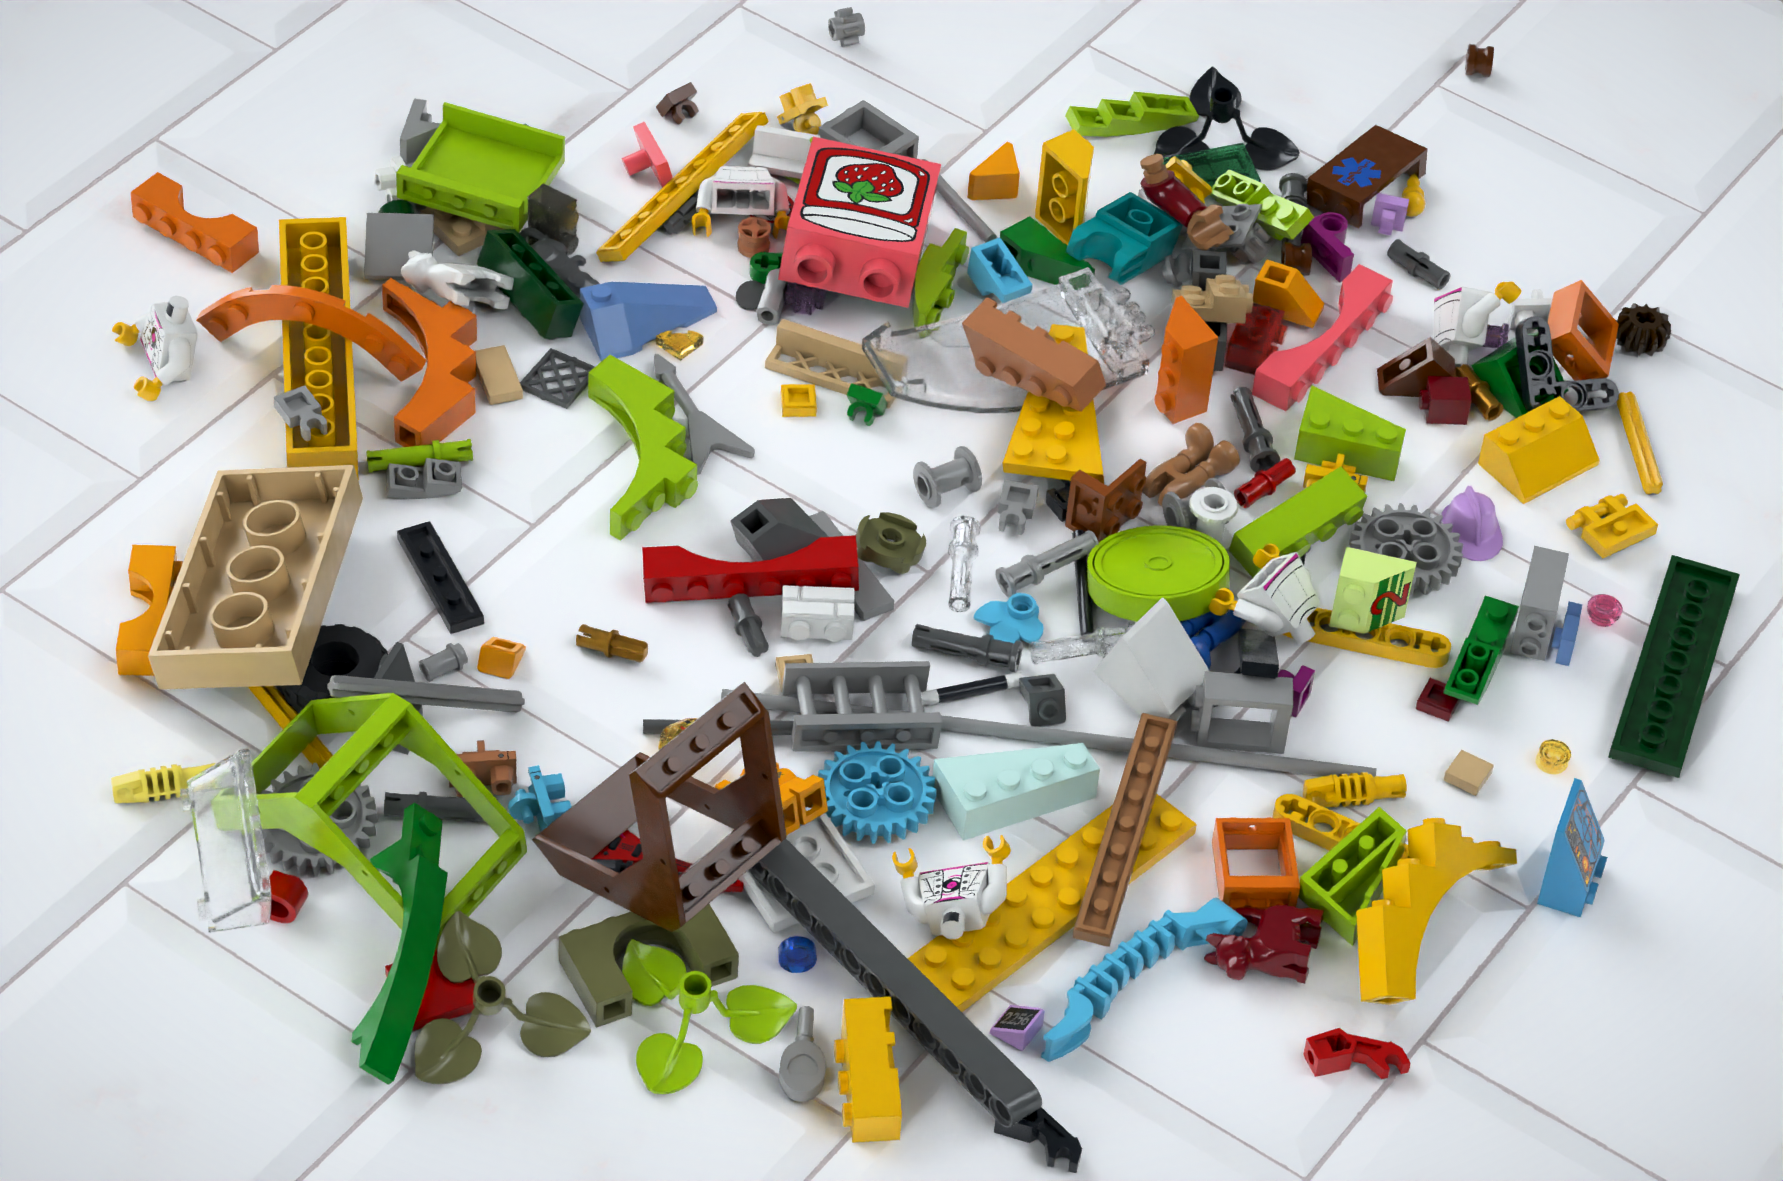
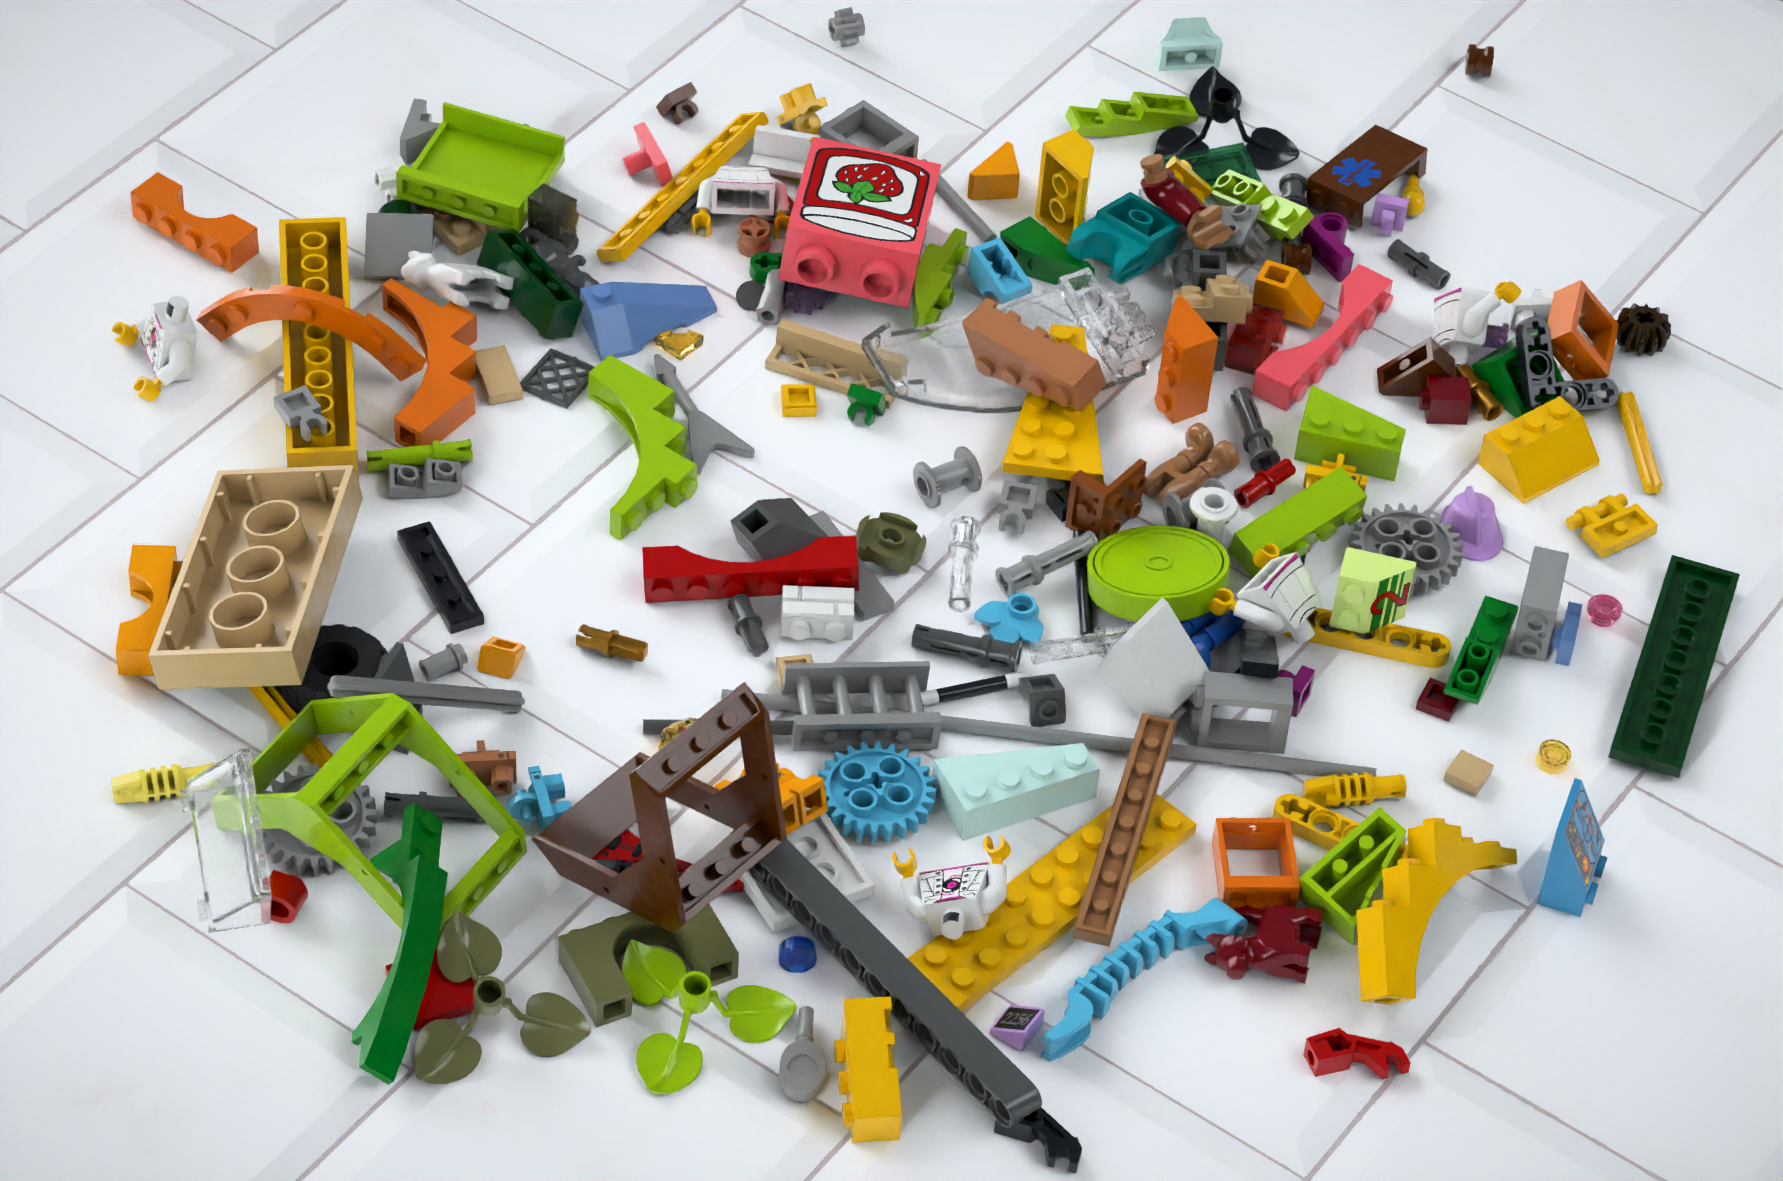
(1189, 46): none -> light aqua slope

